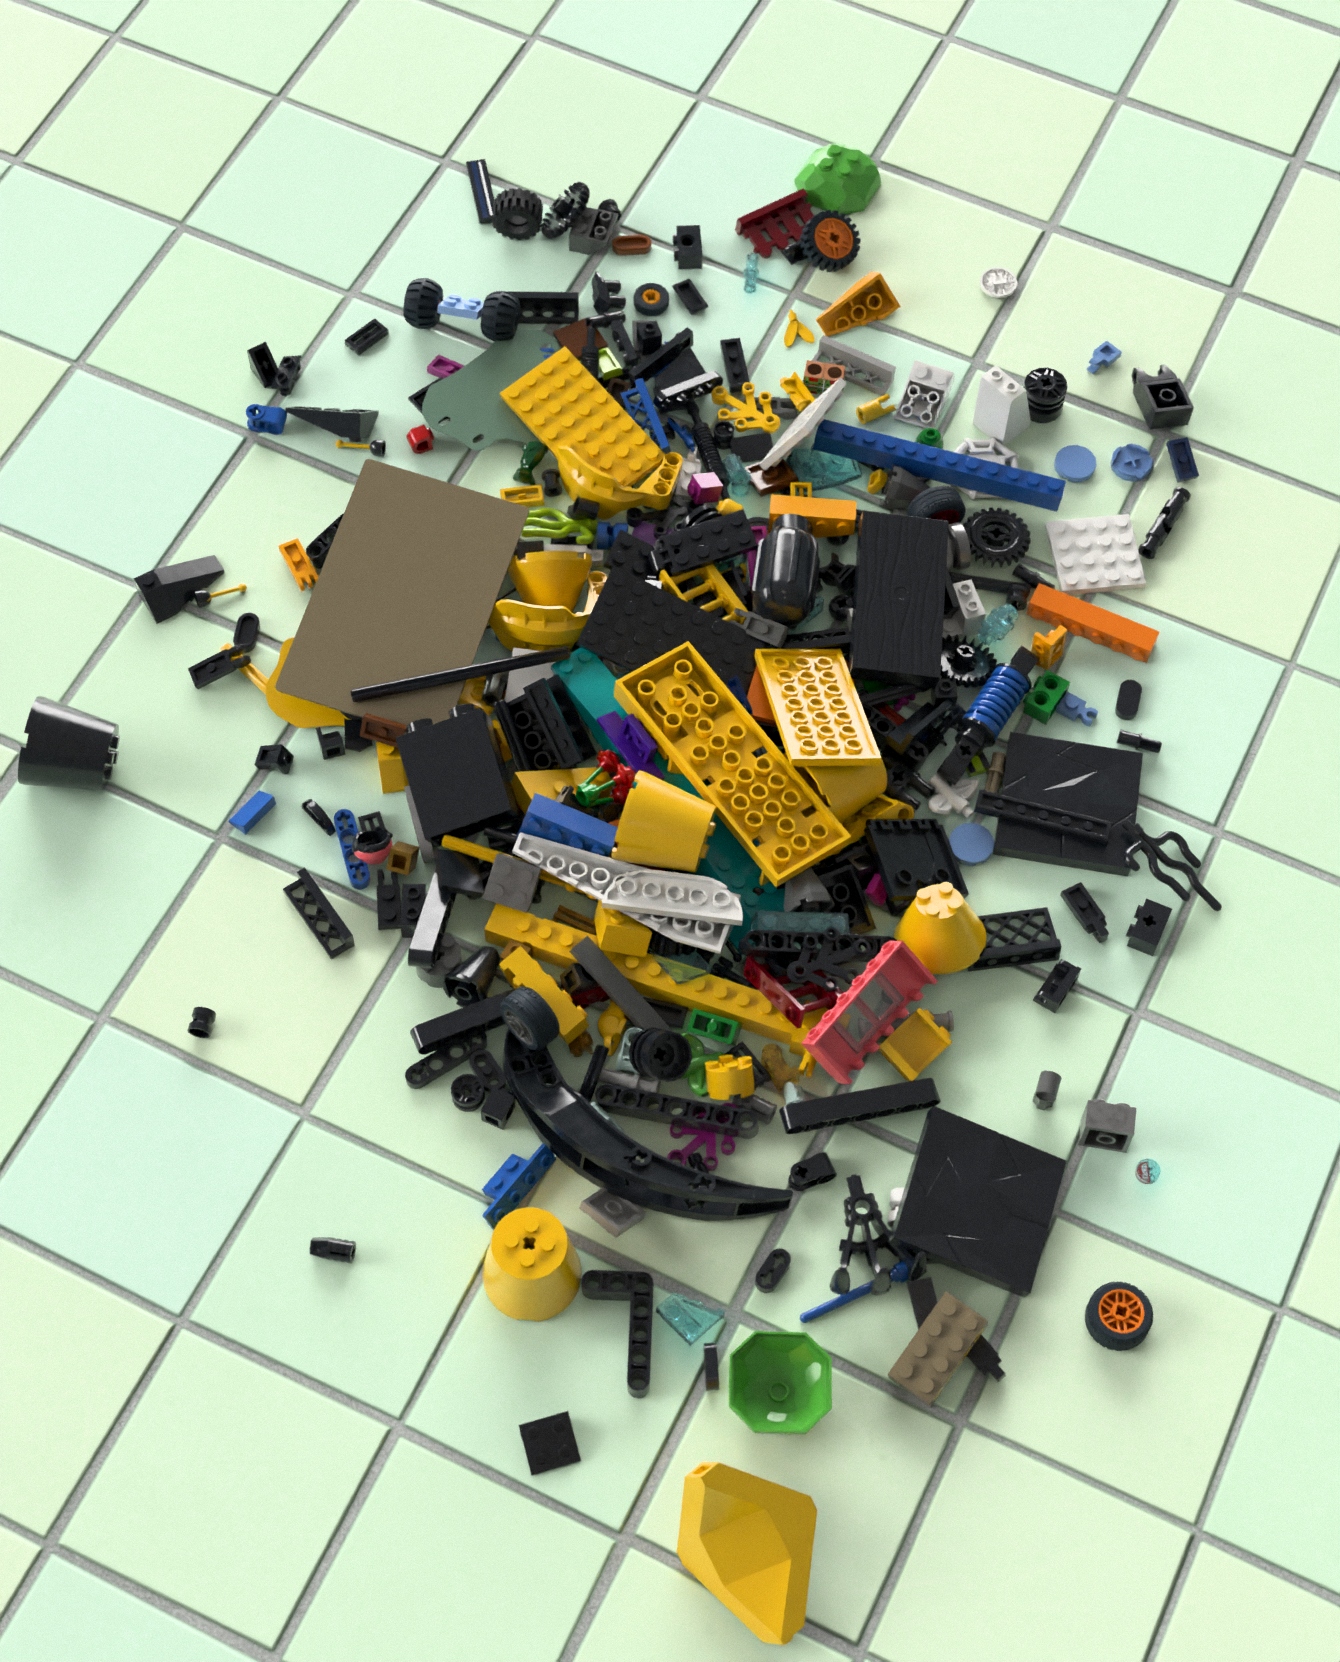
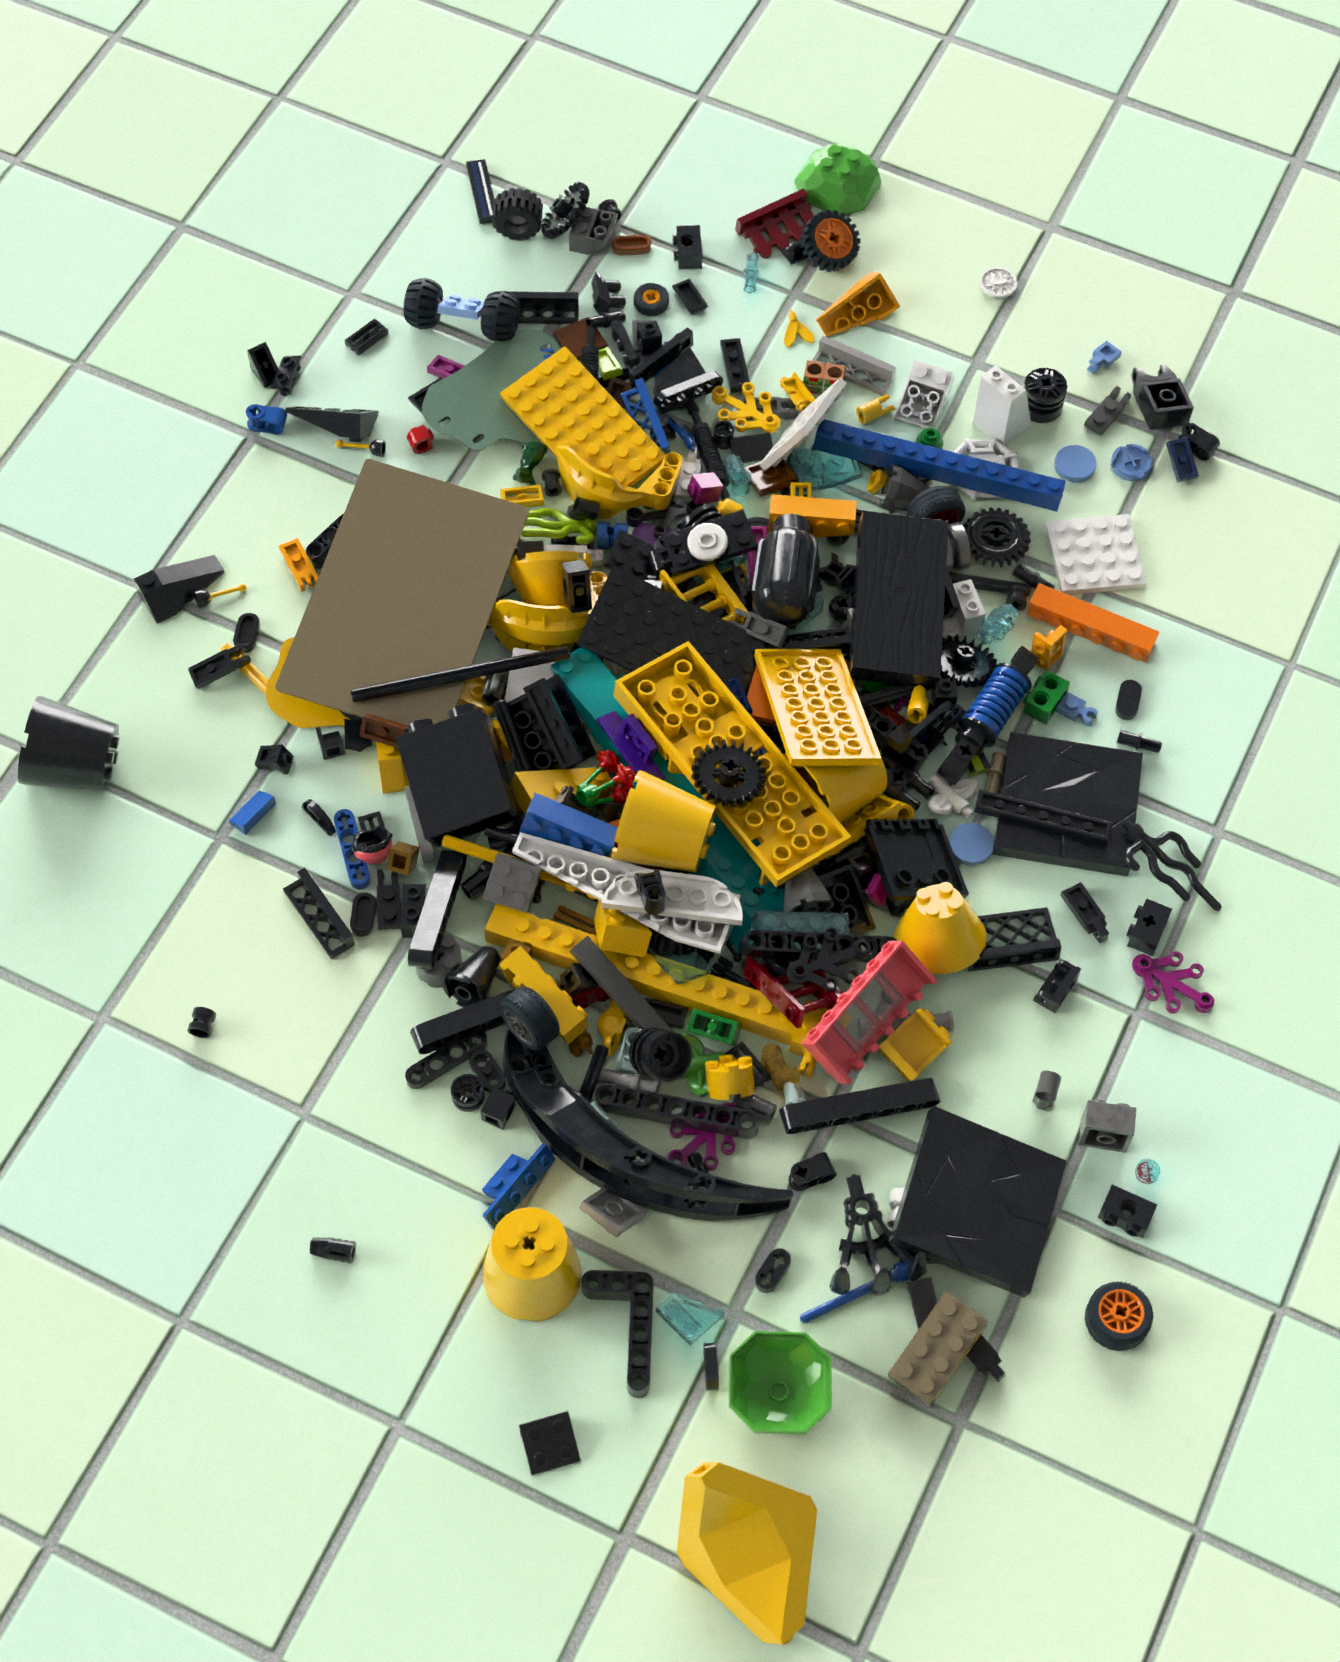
(363, 914): none -> black tile
(458, 873): black tile -> none
(576, 586): none -> black brick
(651, 891): none -> black piece
(707, 542): none -> white wheel
(728, 774): none -> black gear
(917, 705): none -> yellow hinge
(1107, 412): none -> dark grey hinge
(1140, 1208): none -> black brick
(1164, 522): black piece -> none
(1170, 981): none -> magenta plant
(1201, 442): none -> black piece

